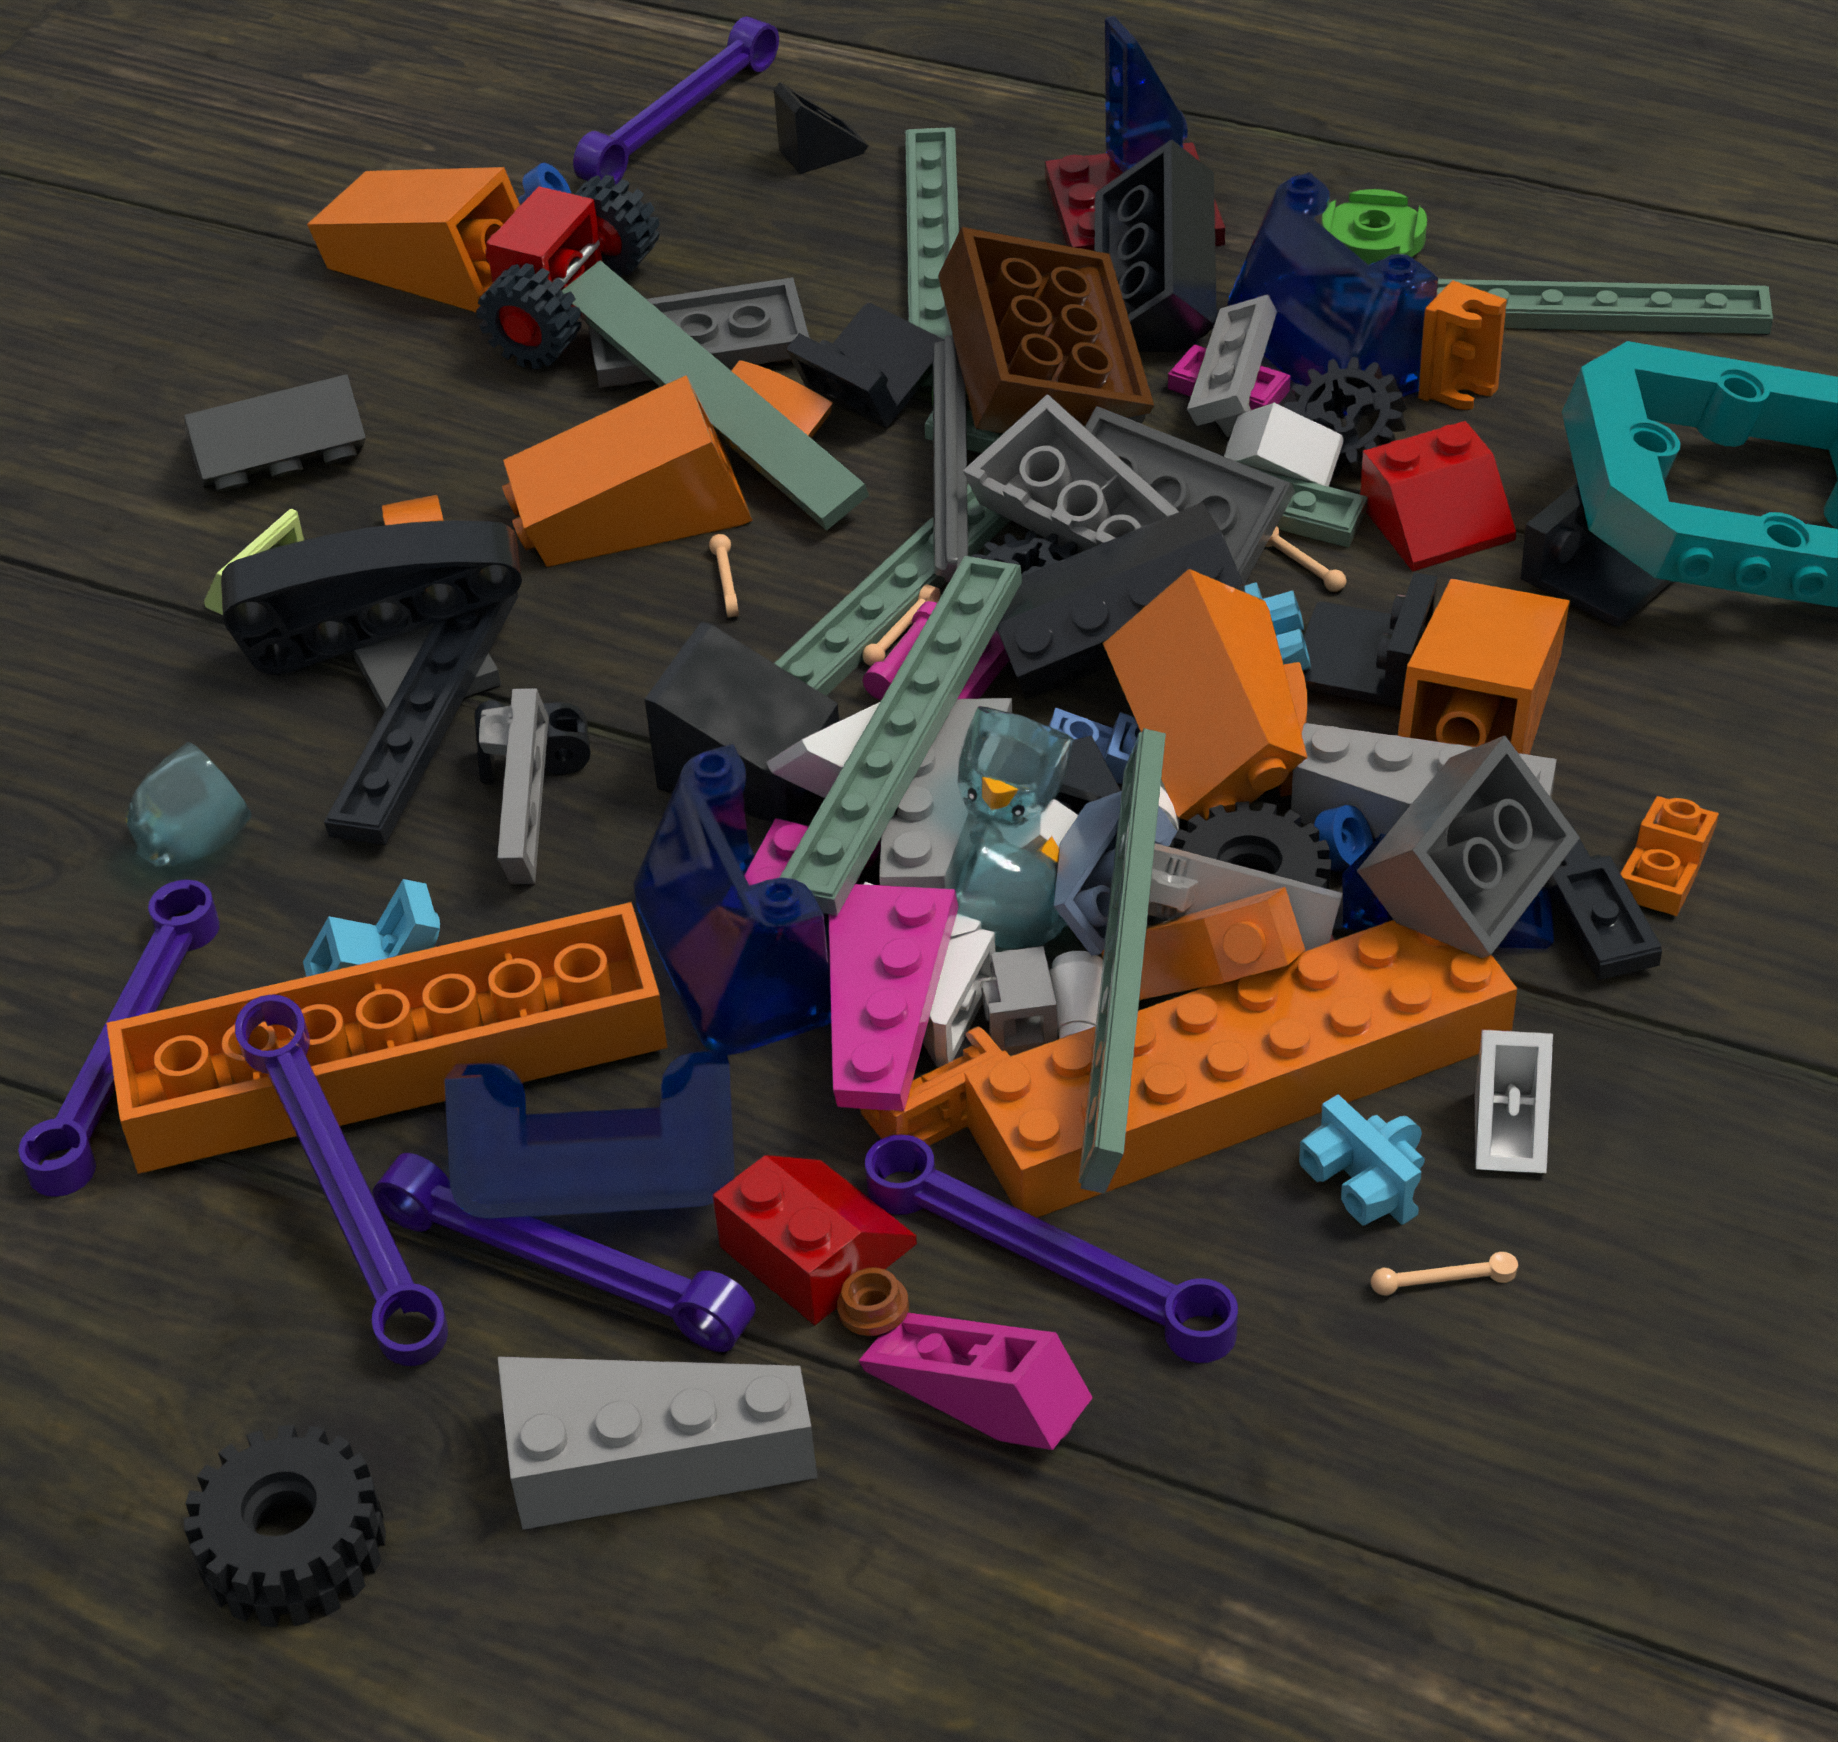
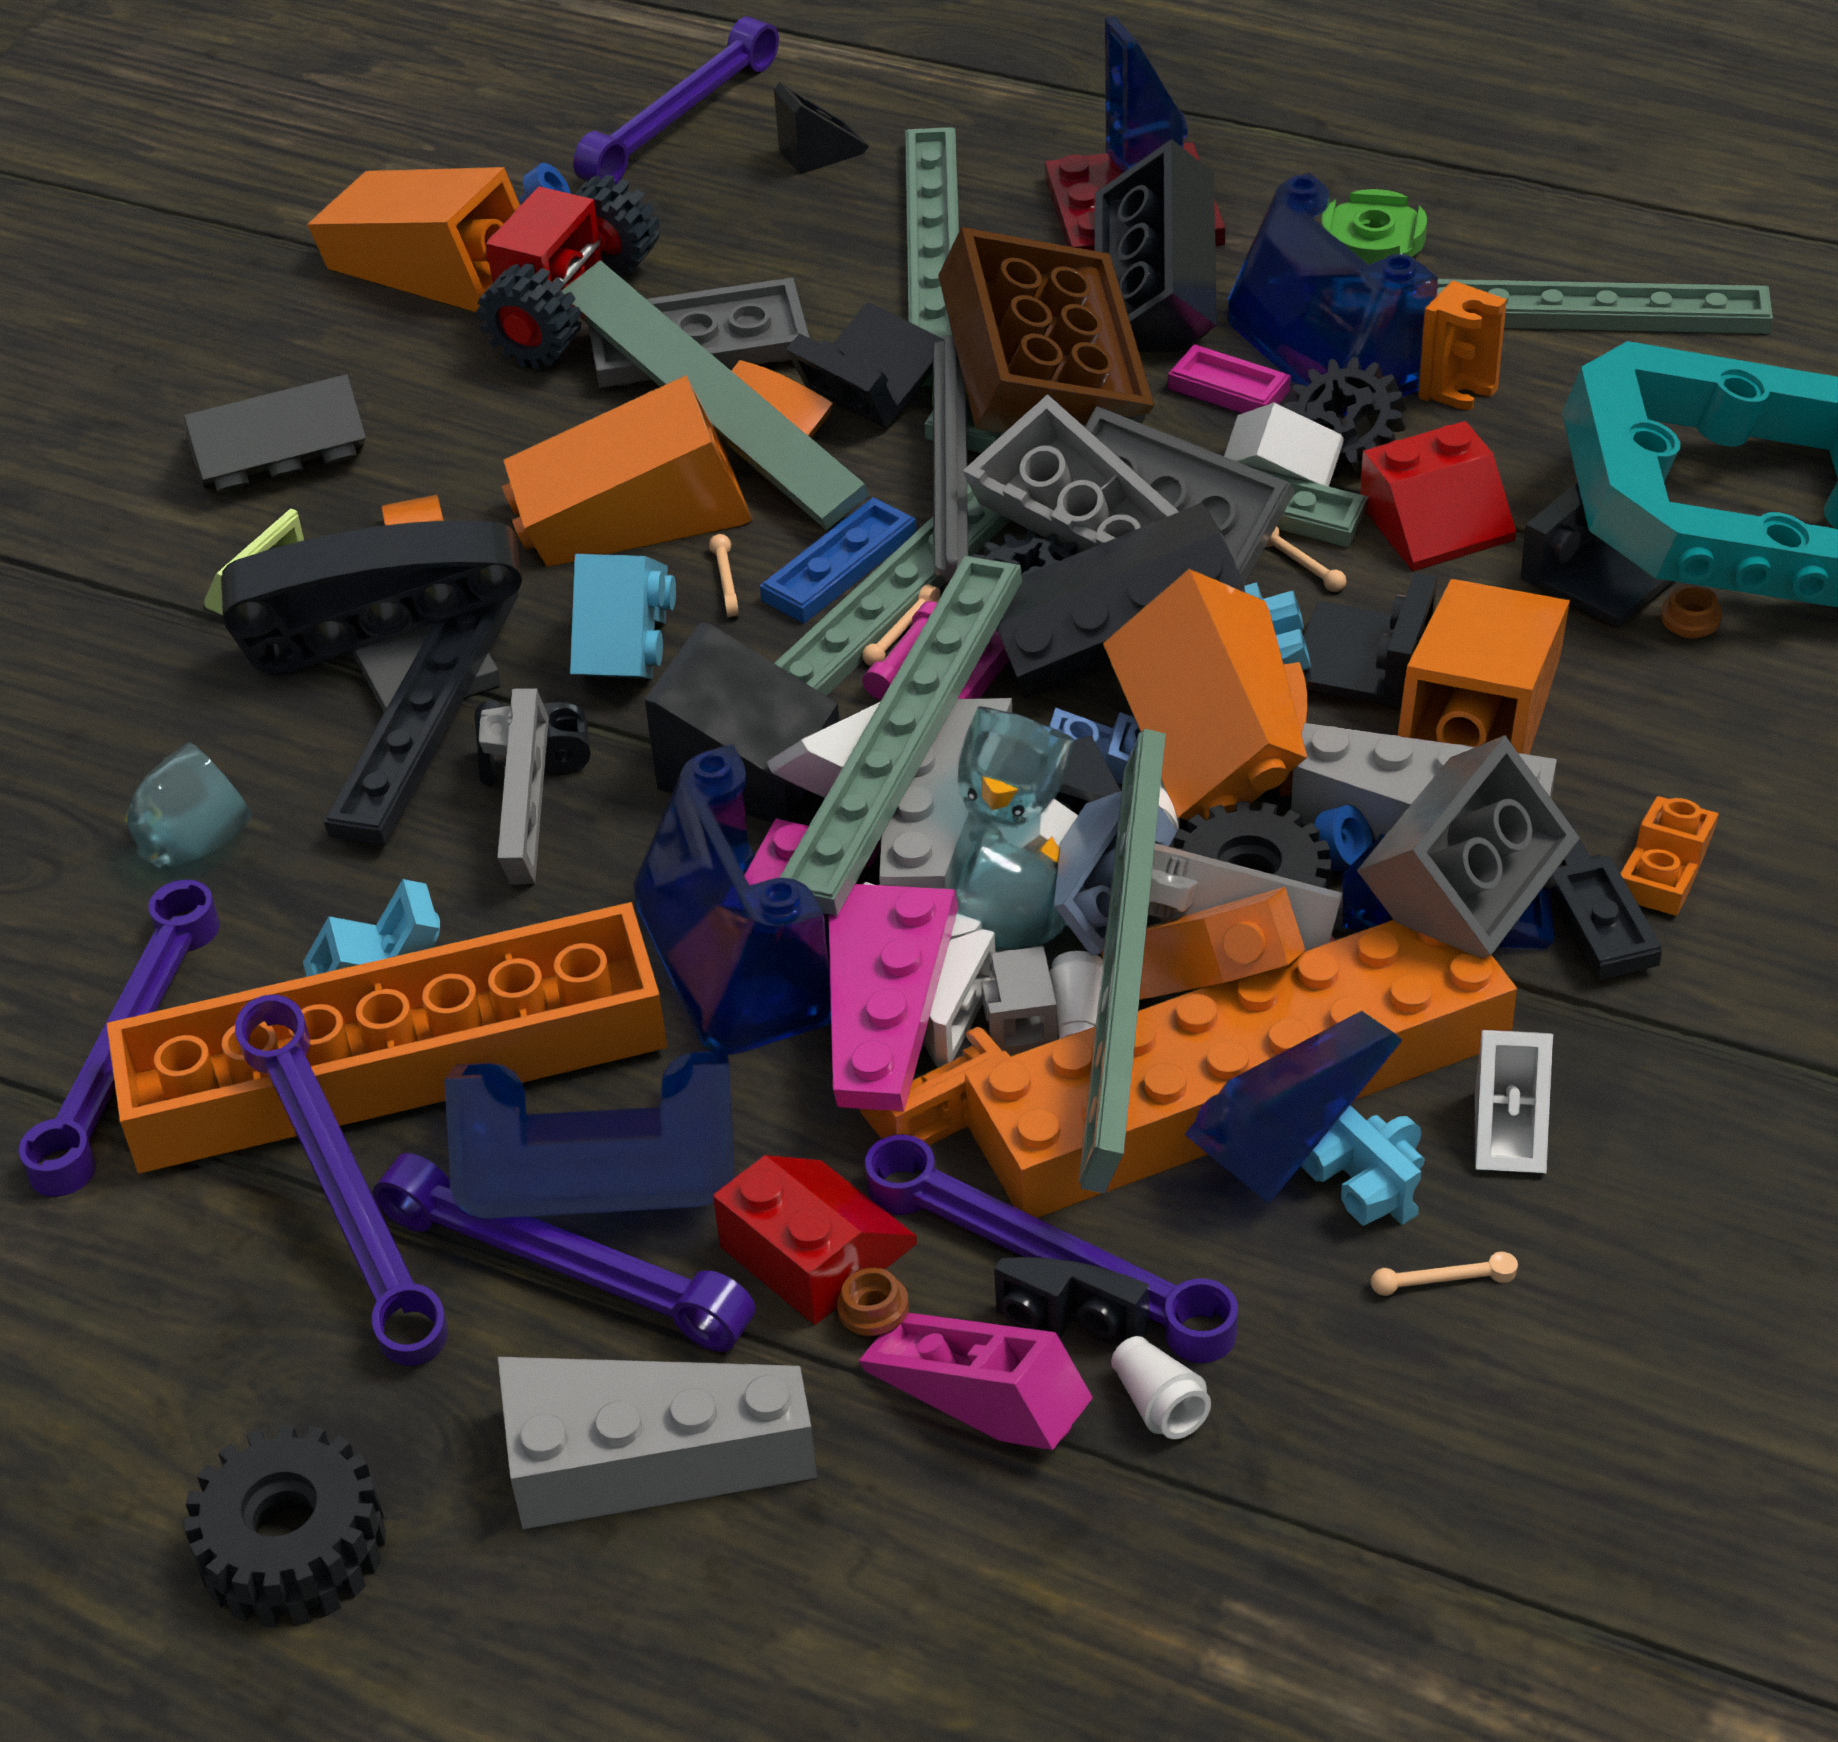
(616, 614): none -> medium azure brick
(837, 560): none -> blue tile
(1053, 1292): none -> black slope
(1161, 1388): none -> white cone
(1232, 363): light grey hinge -> none
(1283, 1108): none -> clear blue slope
(1691, 611): none -> dark orange plate

